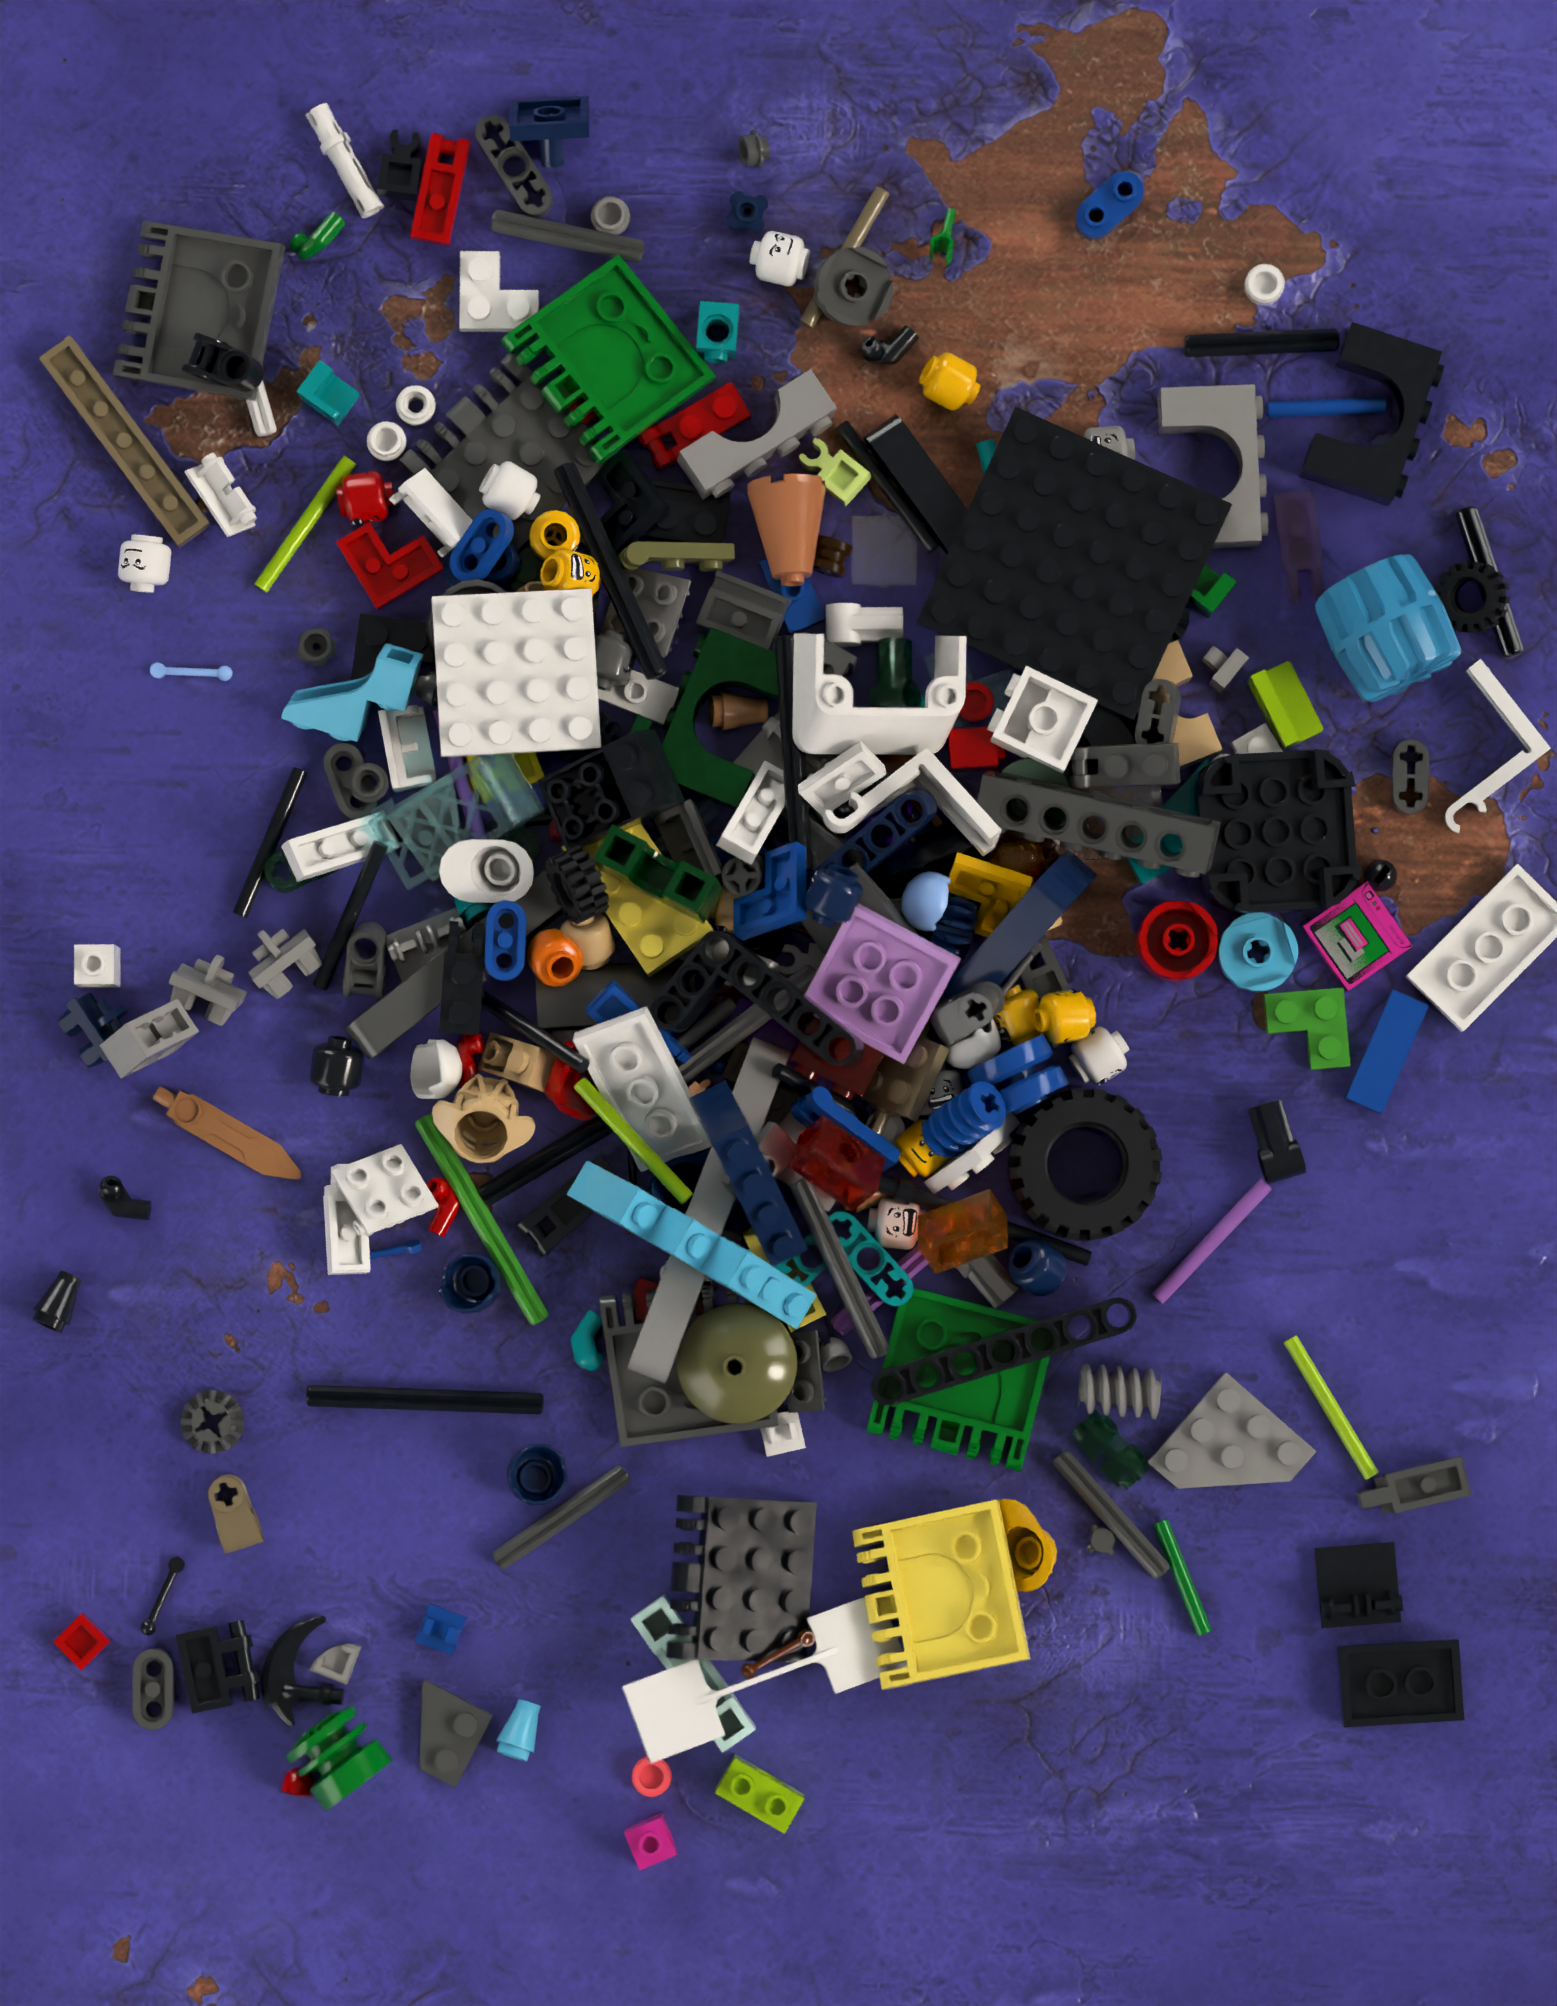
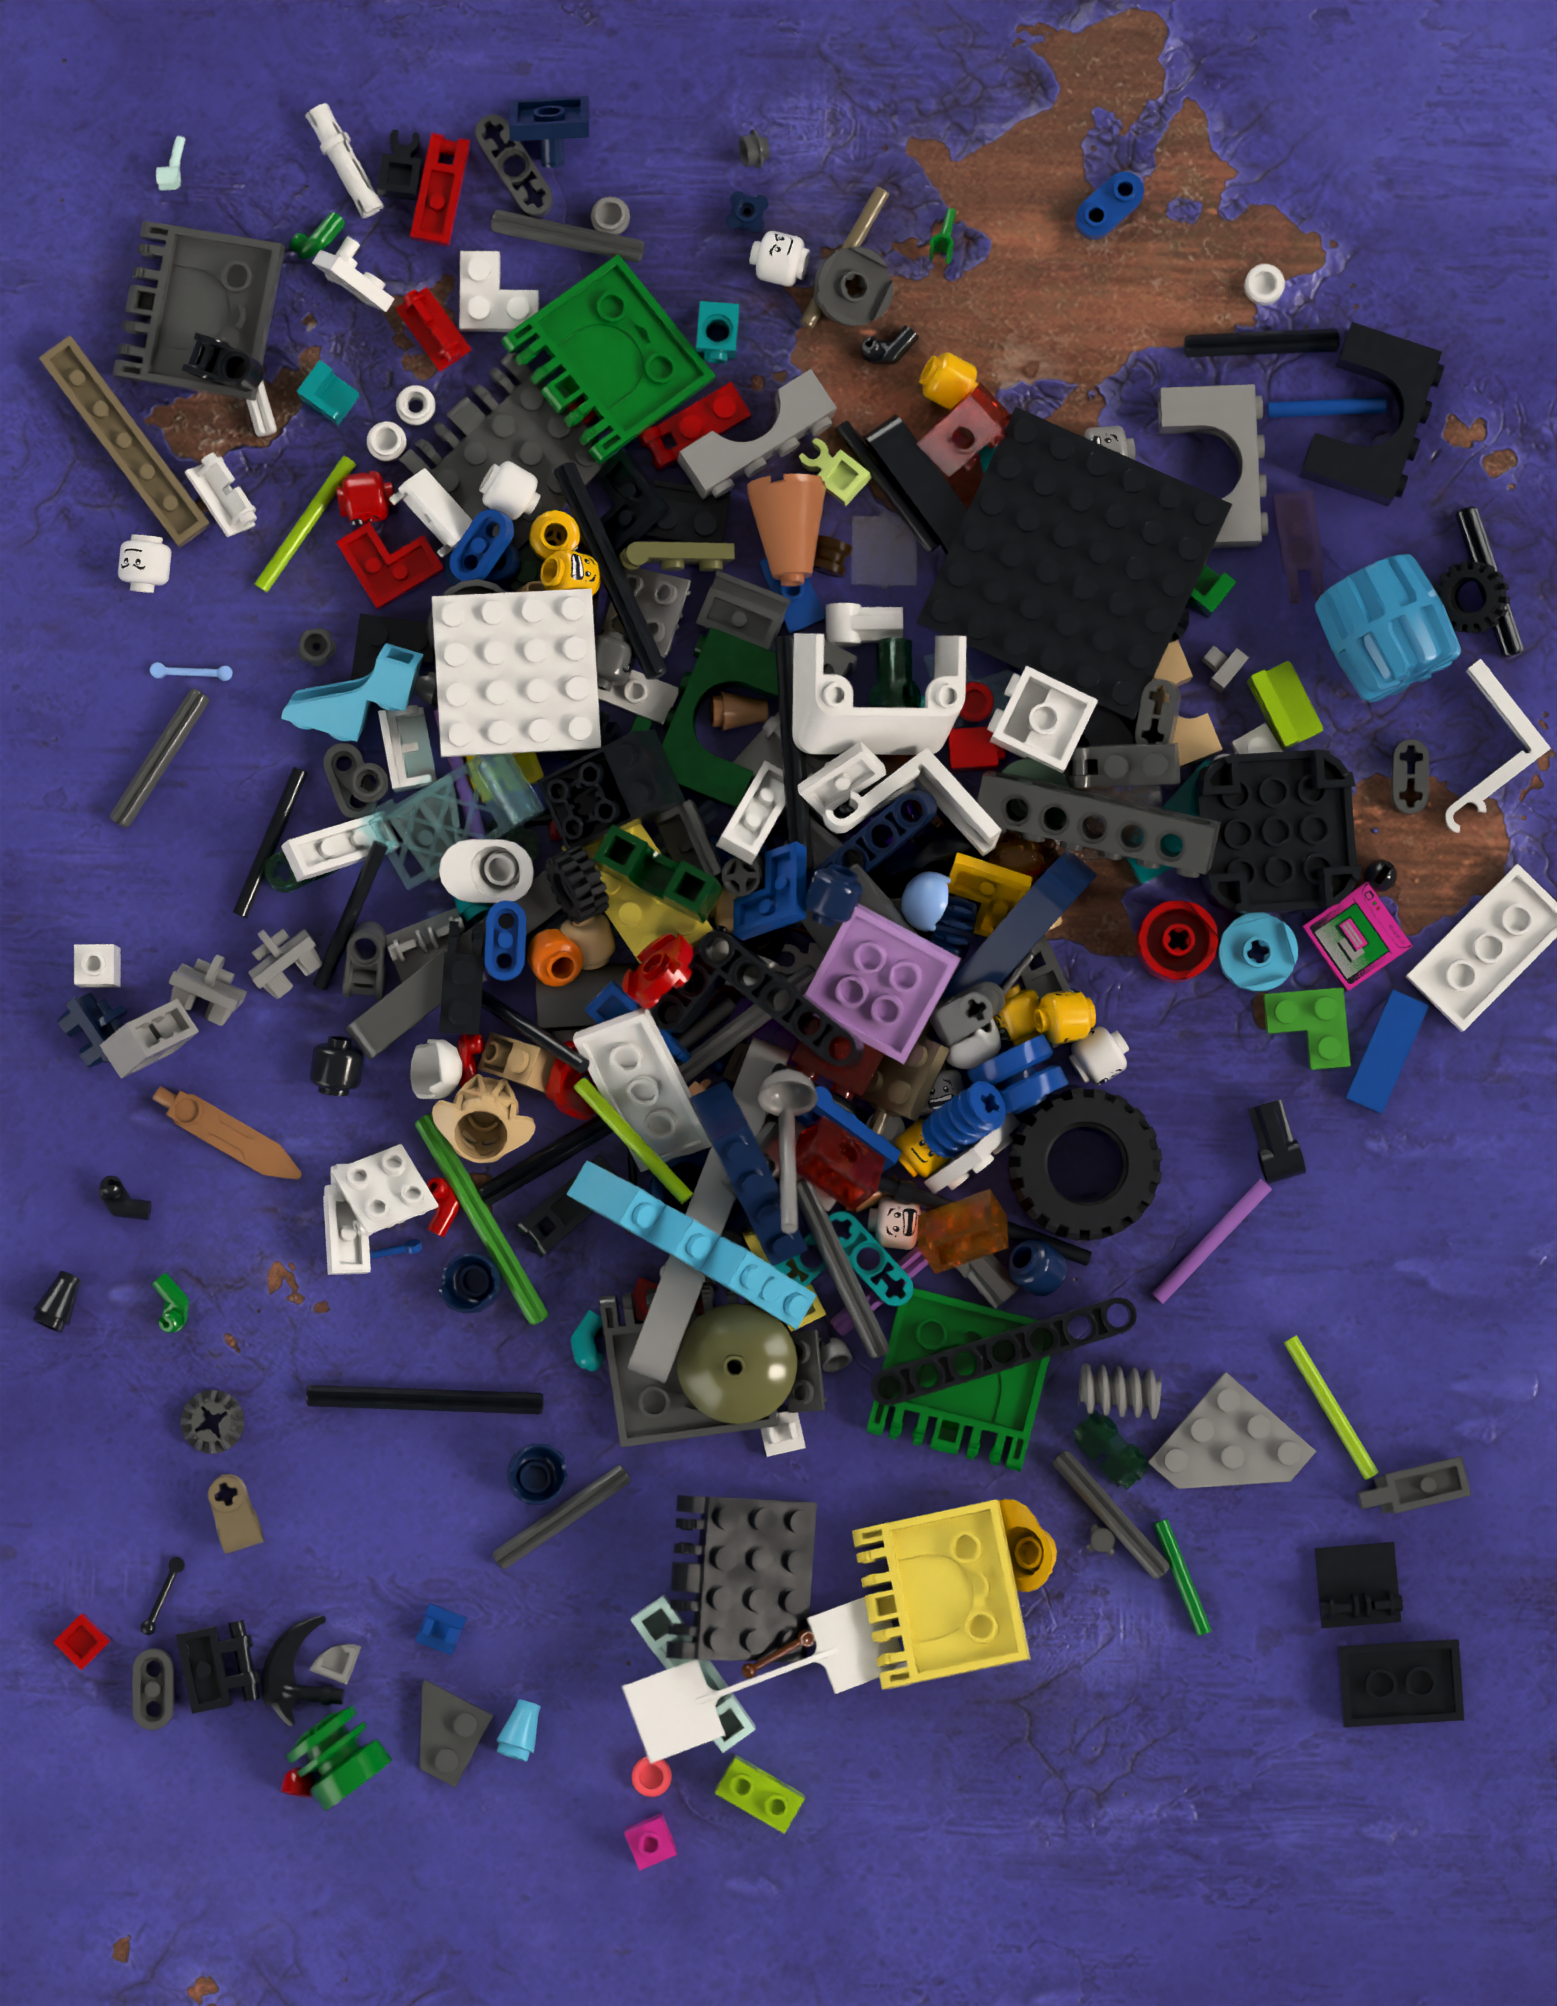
(159, 758): none -> dark grey axle
(169, 177): none -> light aqua hand
(175, 1304): none -> green arm
(341, 270): none -> white plate
(432, 328): none -> red hinge
(662, 967): none -> red plate
(787, 1095): none -> light grey piece
(977, 412): none -> clear red brick

